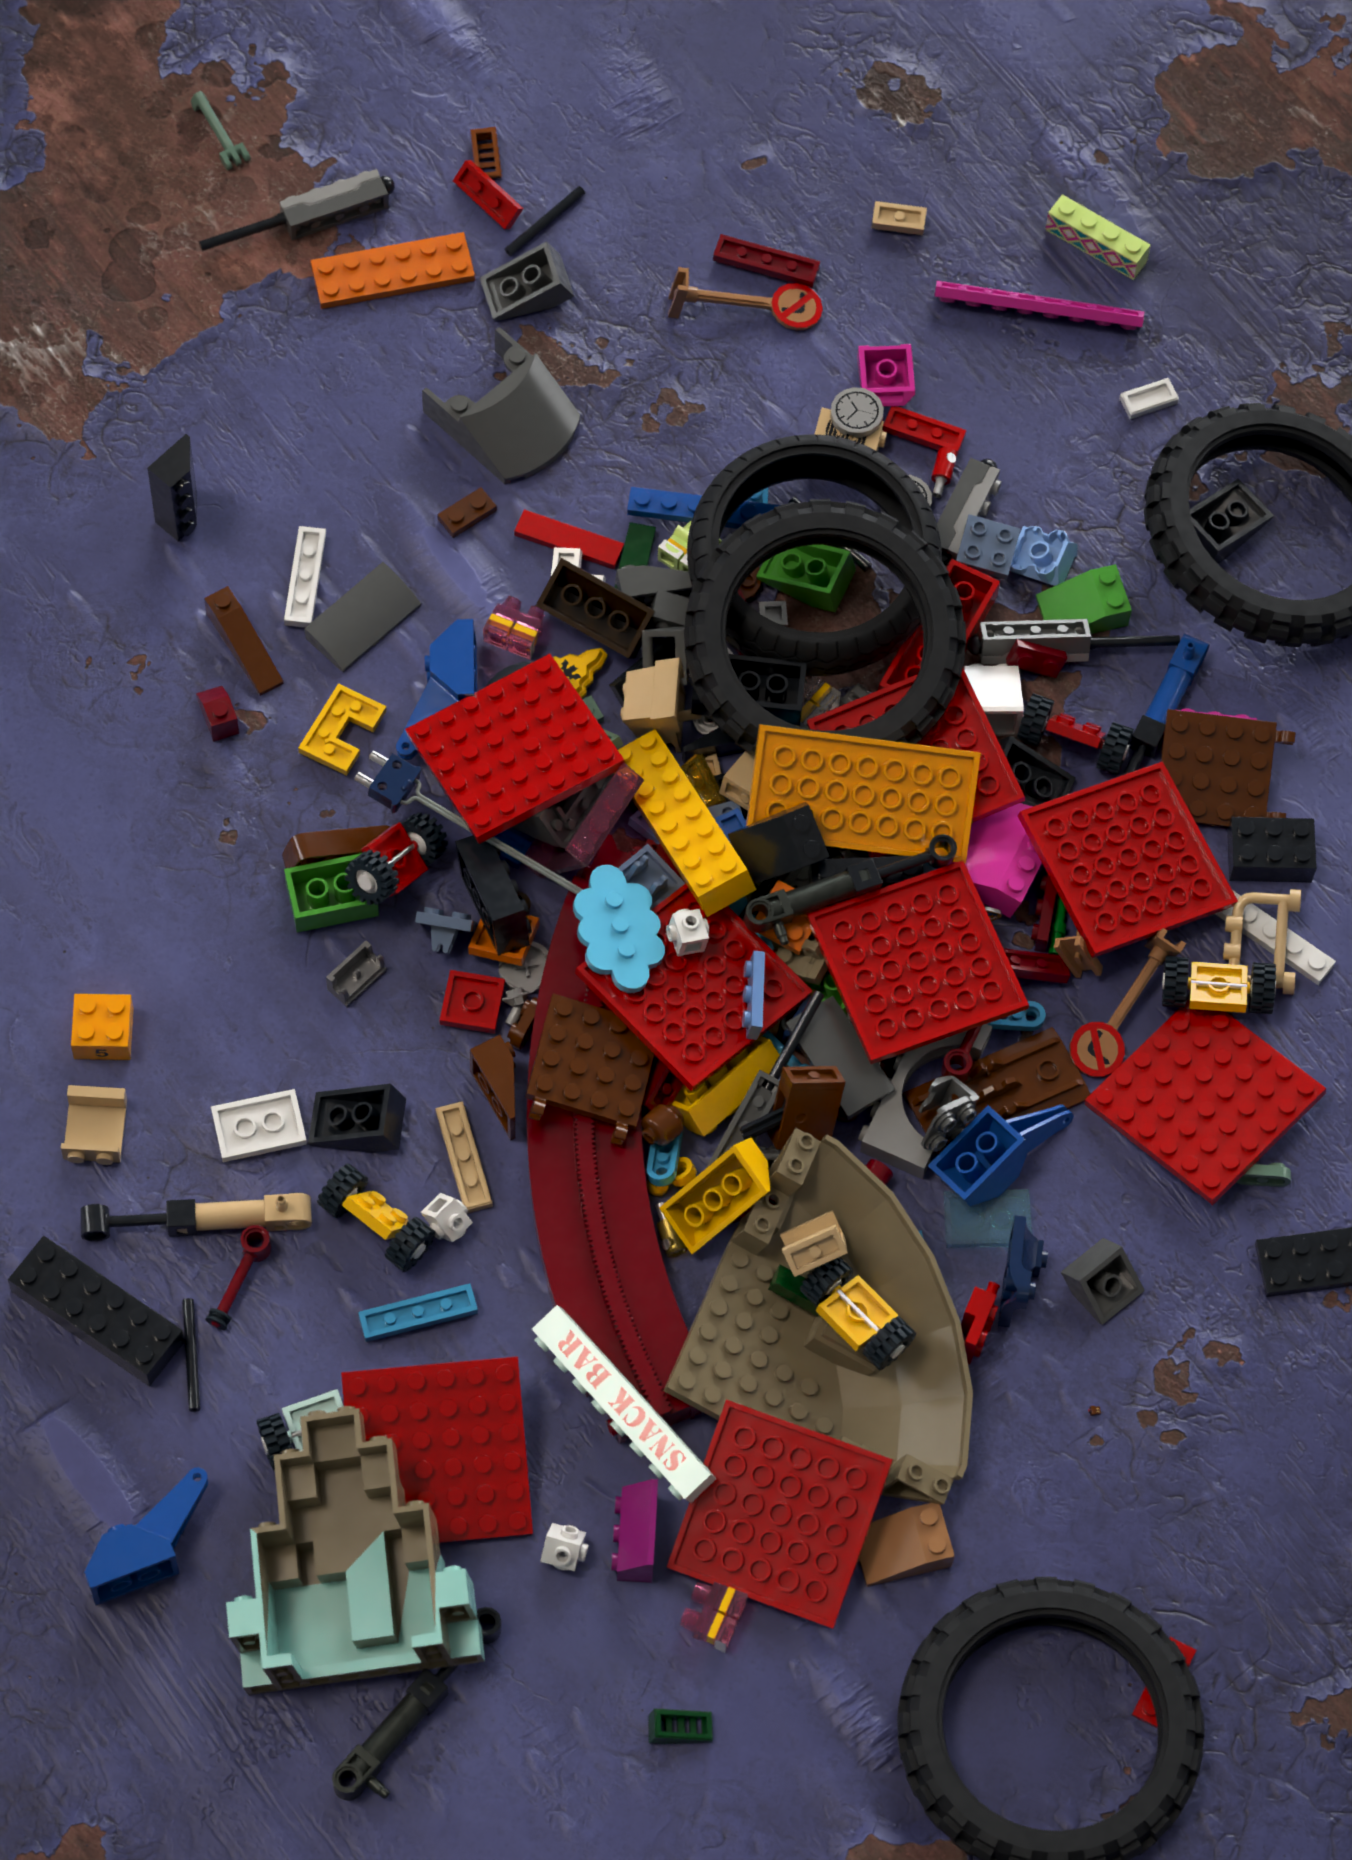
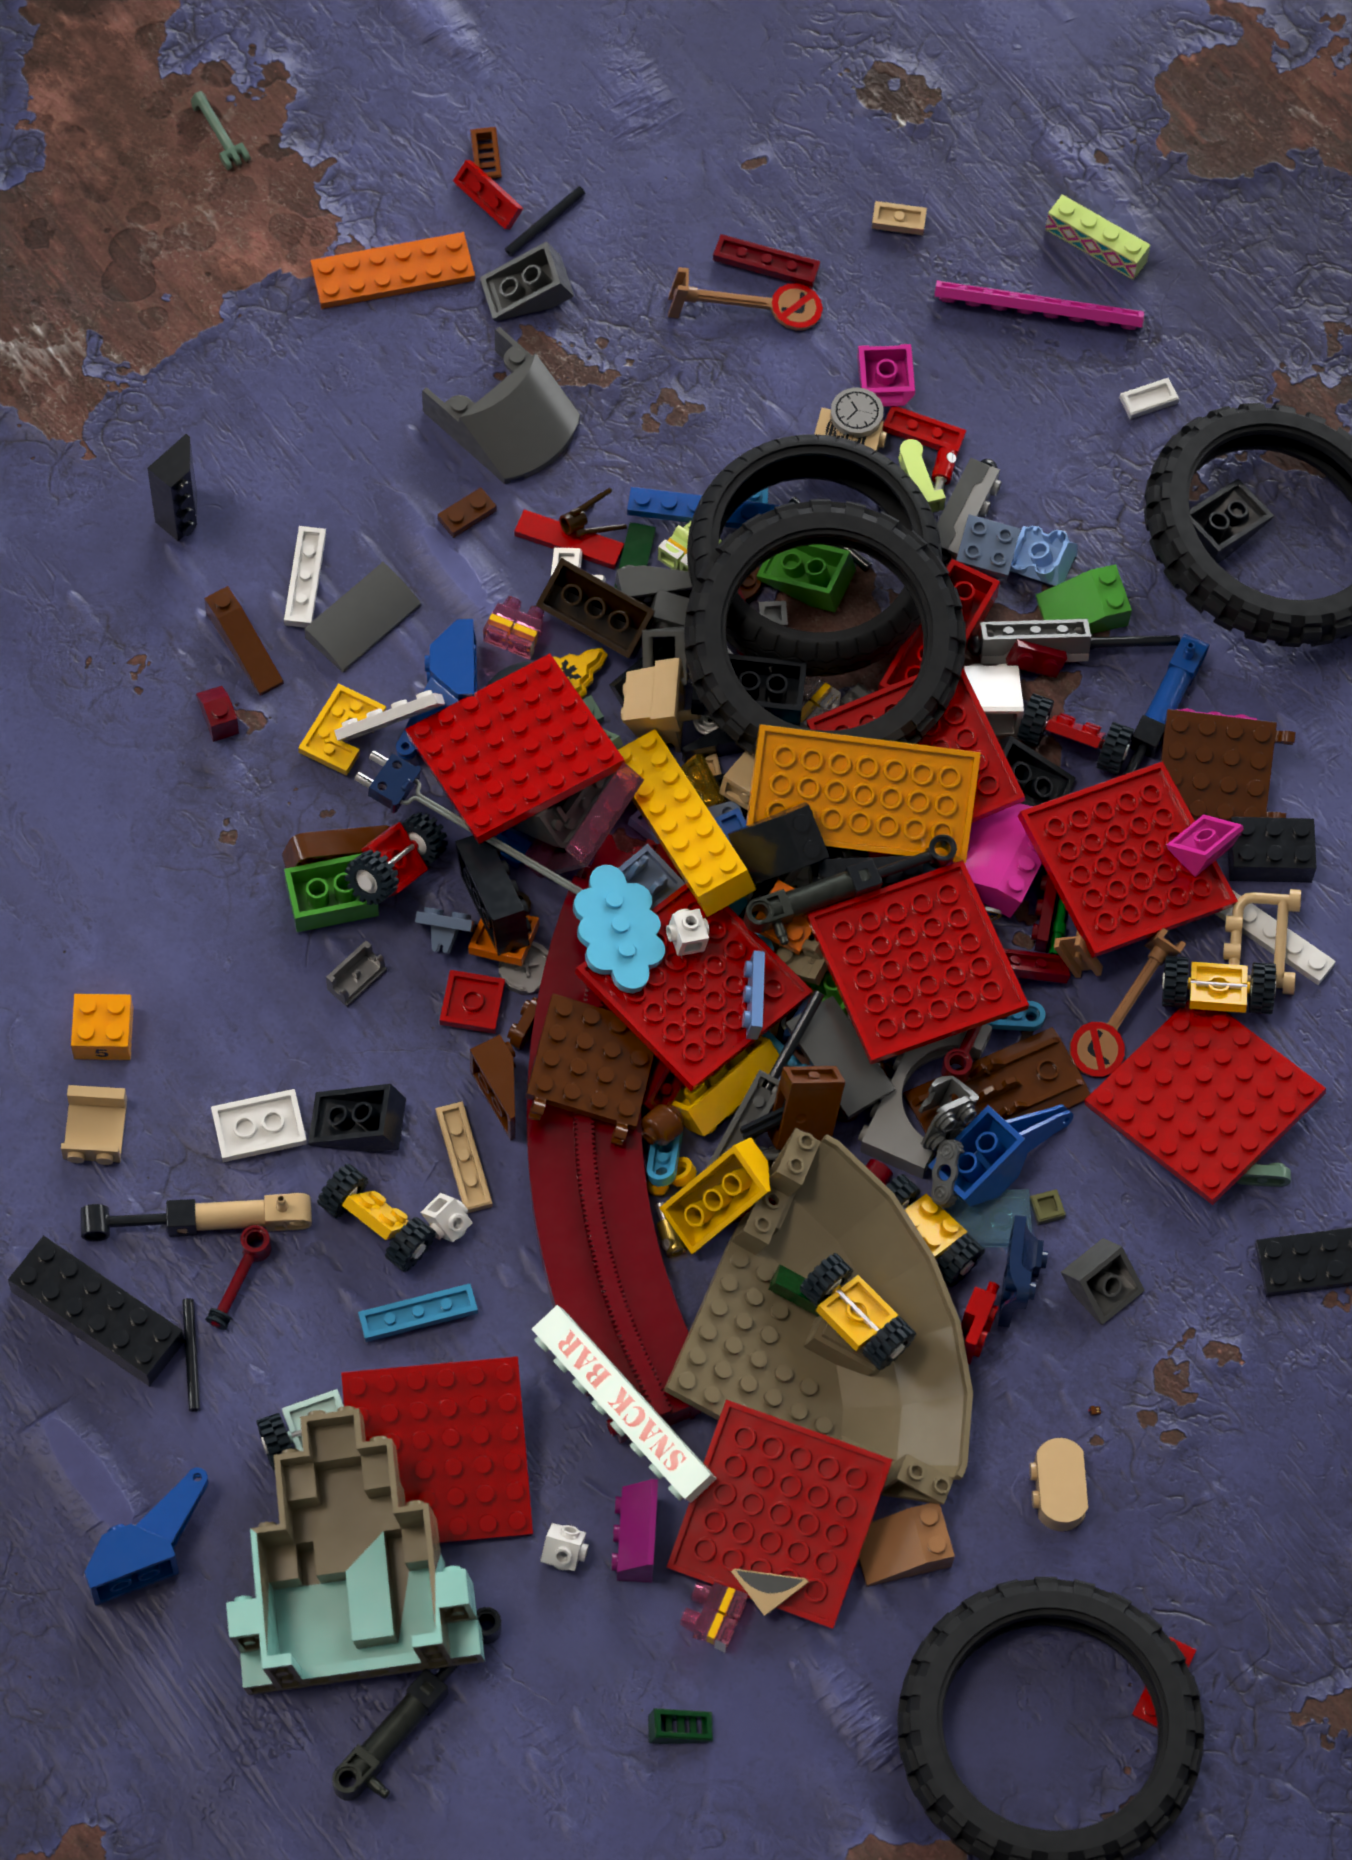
(320, 208): piece -> none
(378, 719): none -> white plate
(515, 999): light grey plate -> none
(576, 519): none -> dark brown plant
(768, 1589): none -> tile
(813, 1243): tan panel -> none
(913, 464): none -> yellowish green leg
(939, 1231): none -> plate
(943, 1190): none -> dark grey piece
(1047, 1207): none -> olive tile
(1059, 1484): none -> tan brick
(1204, 842): none -> dark pink slope

